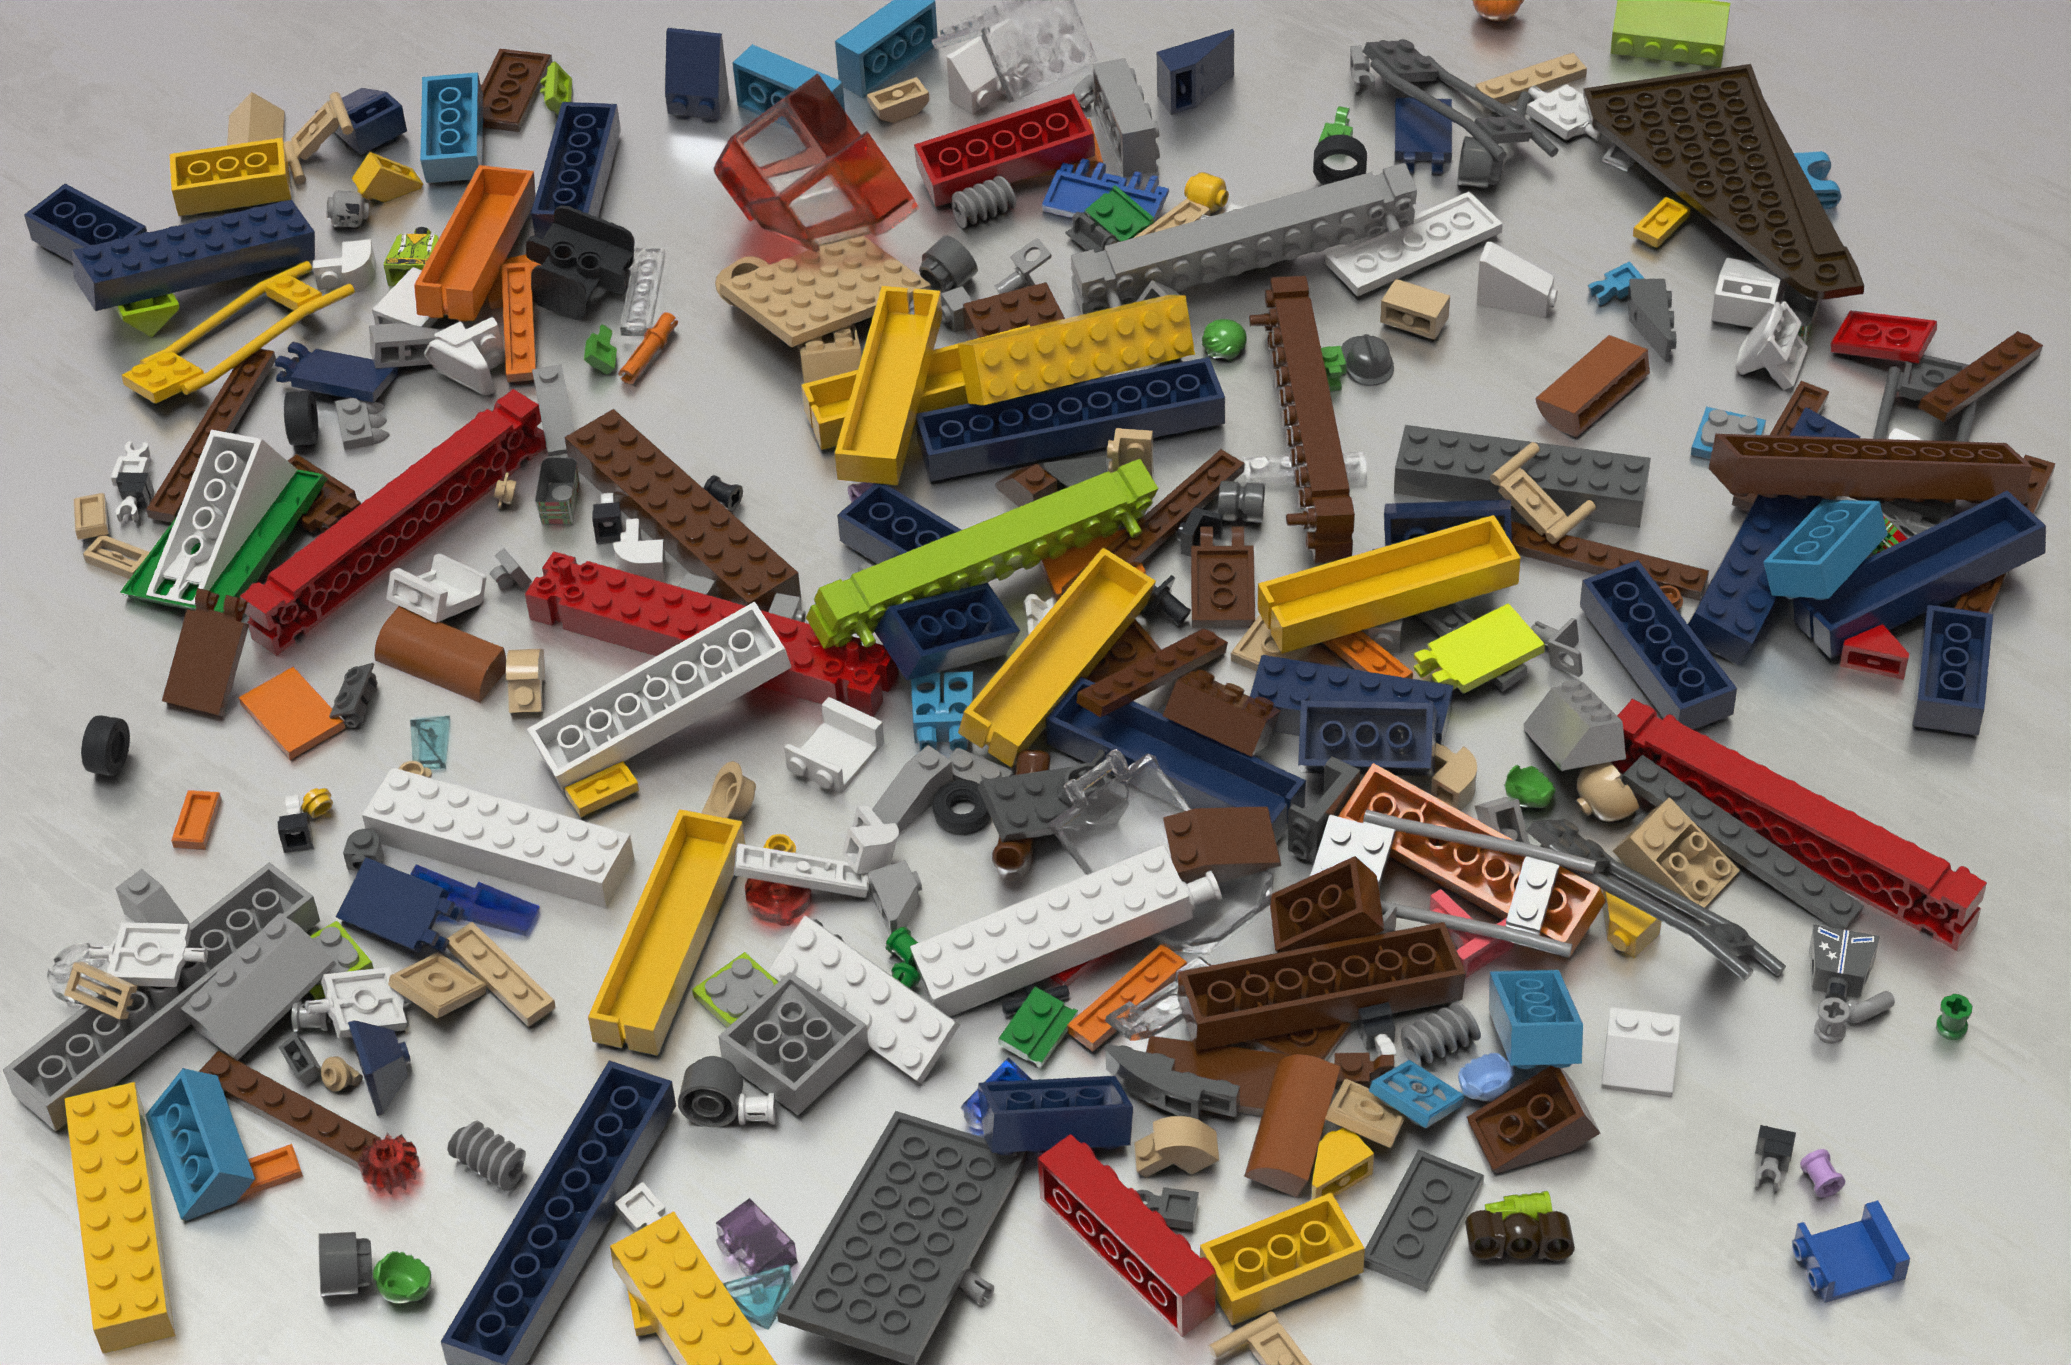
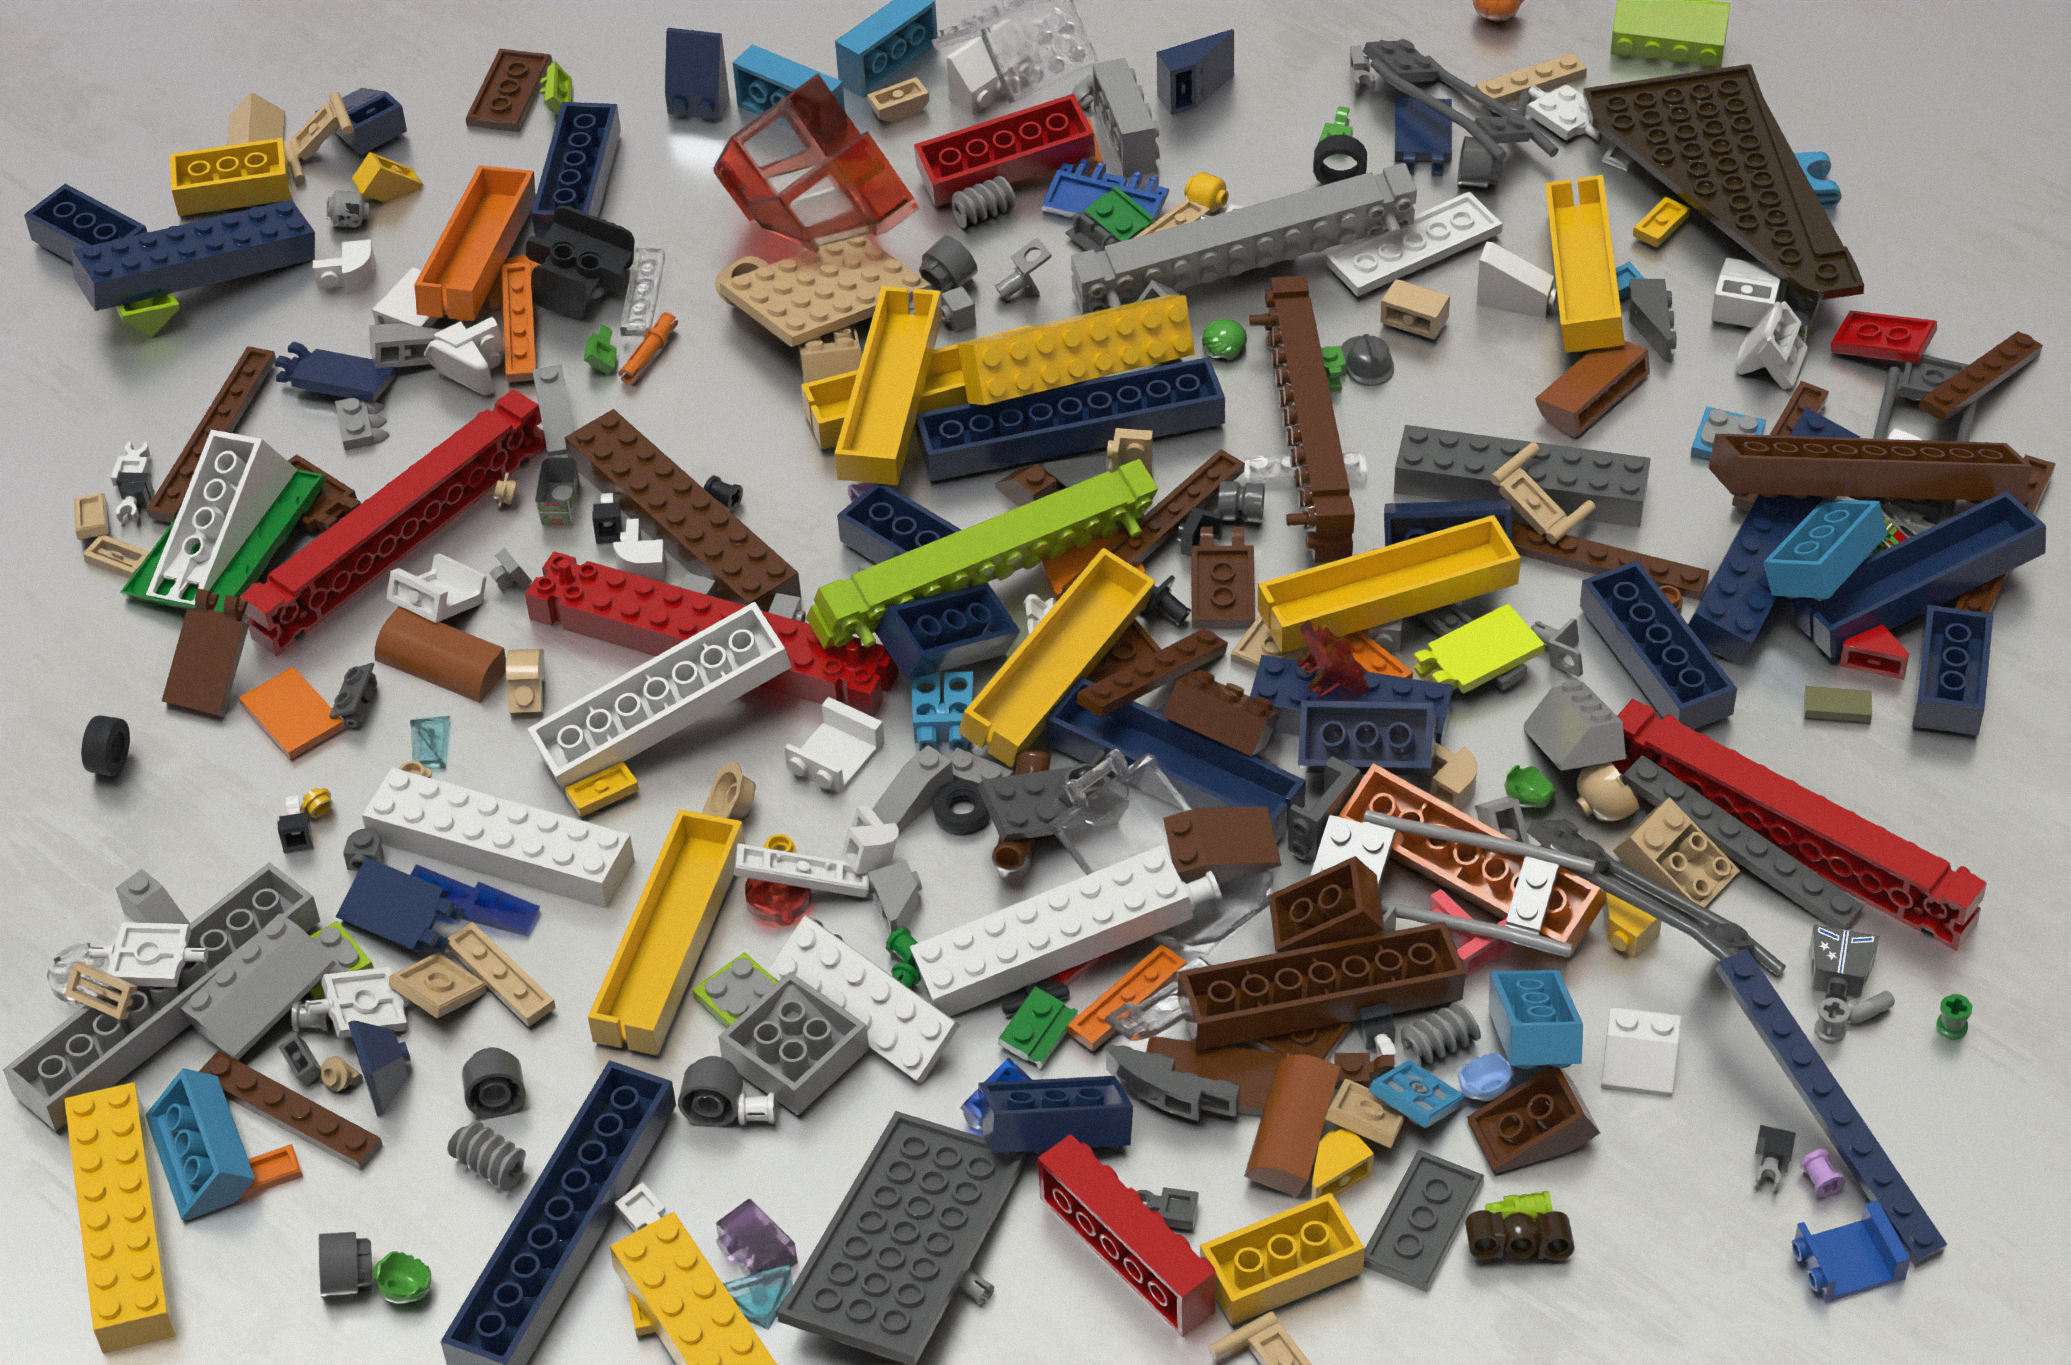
(168, 374): yellow plate -> none
(196, 819): orange tile -> none
(301, 418): black tyre -> none
(389, 1163): clear red gear -> none
(408, 252): lime torso -> none
(451, 127): dark azure brick -> none
(493, 1083): none -> dark grey piece
(1010, 310): reddish brown brick -> none
(1177, 1141): tan brick -> none
(1333, 659): none -> clear red plate
(1584, 265): none -> yellow piece
(1830, 1105): none -> dark blue plate
(1838, 704): none -> olive tile

